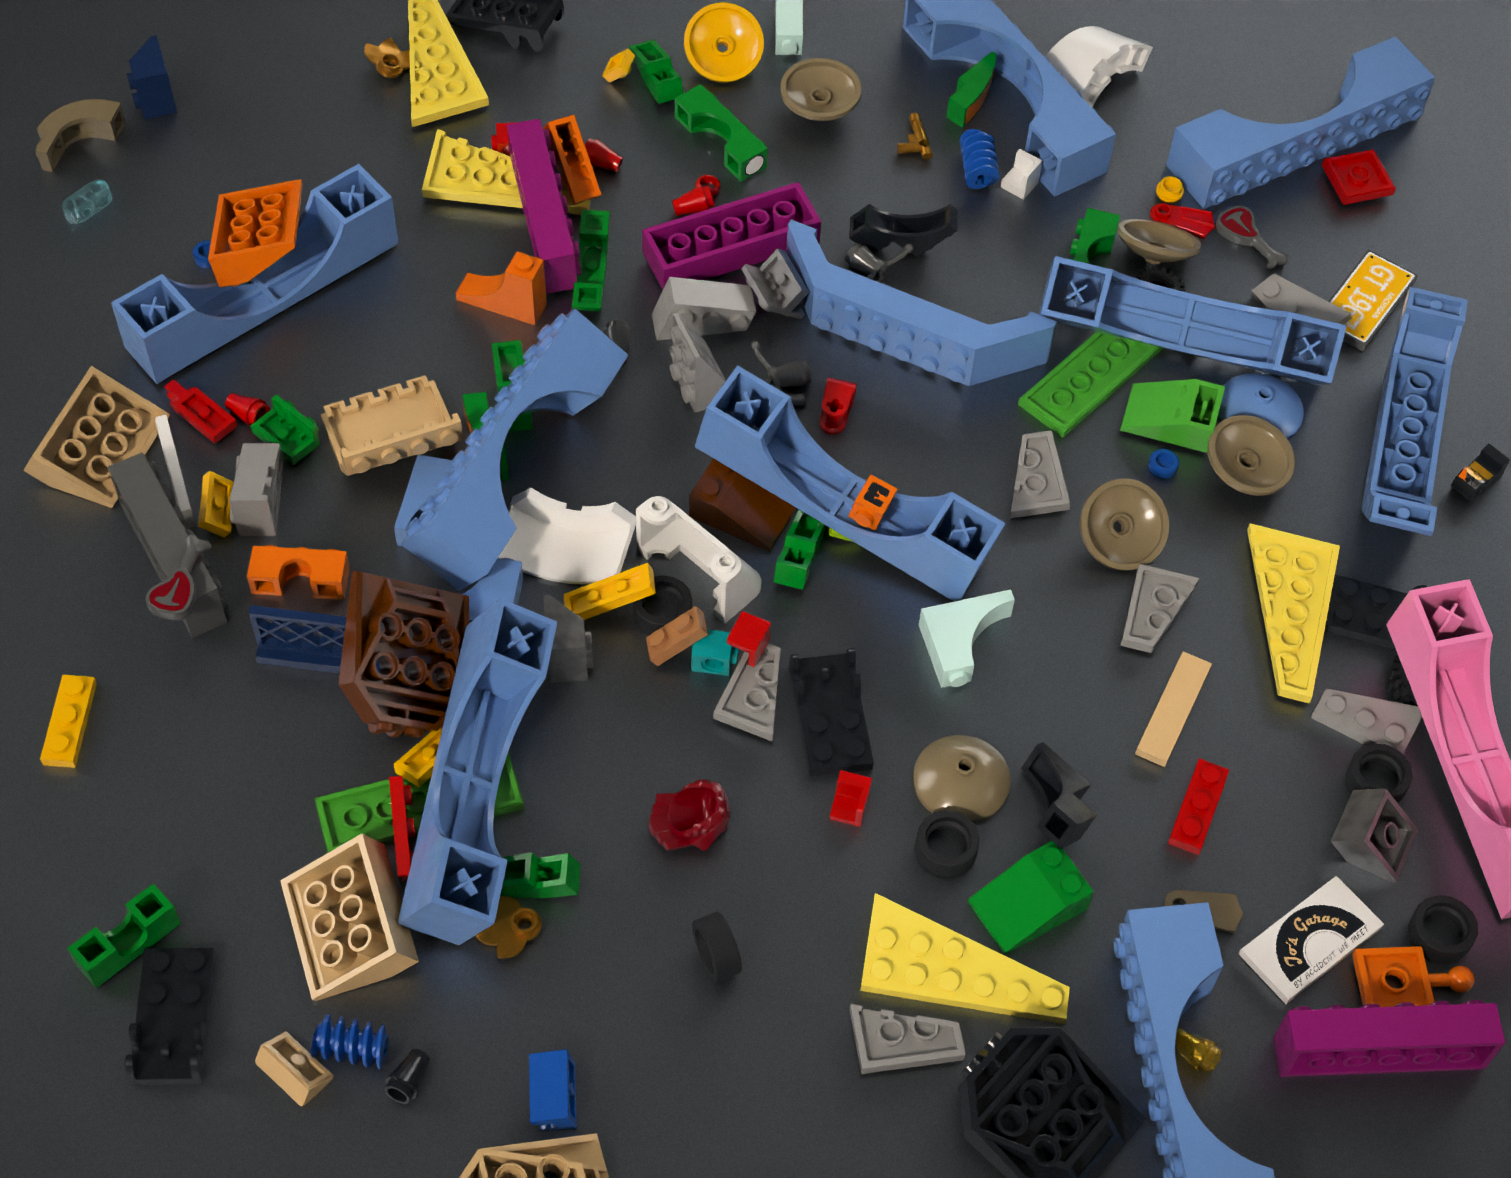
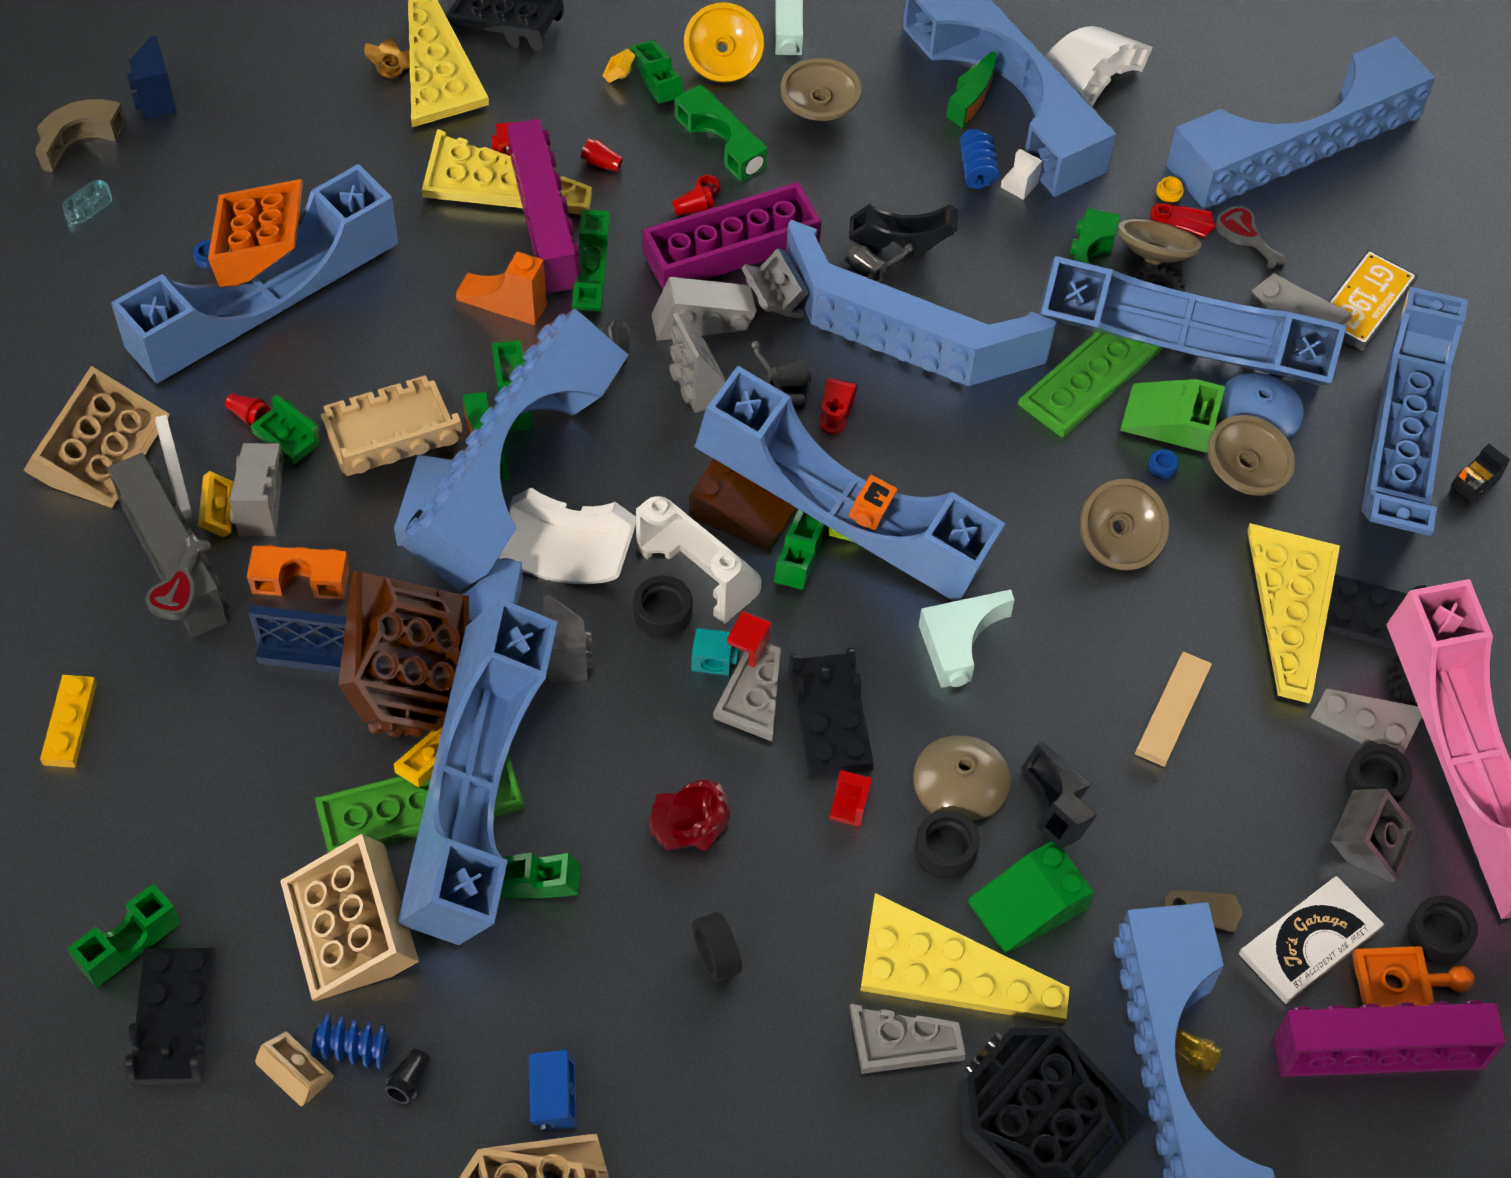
(200, 411): red hinge -> none
(402, 826): red plate -> none
(506, 931): pearl gold plate -> none
(572, 159): orange arch -> none
(611, 592): yellow plate -> none
(676, 636): medium nougat plate -> none
(918, 141): pearl gold hose -> none
(1039, 478): light grey wing -> none
(1154, 605): light grey wing -> none
(1198, 806): red plate -> none
(1358, 177): red plate -> none

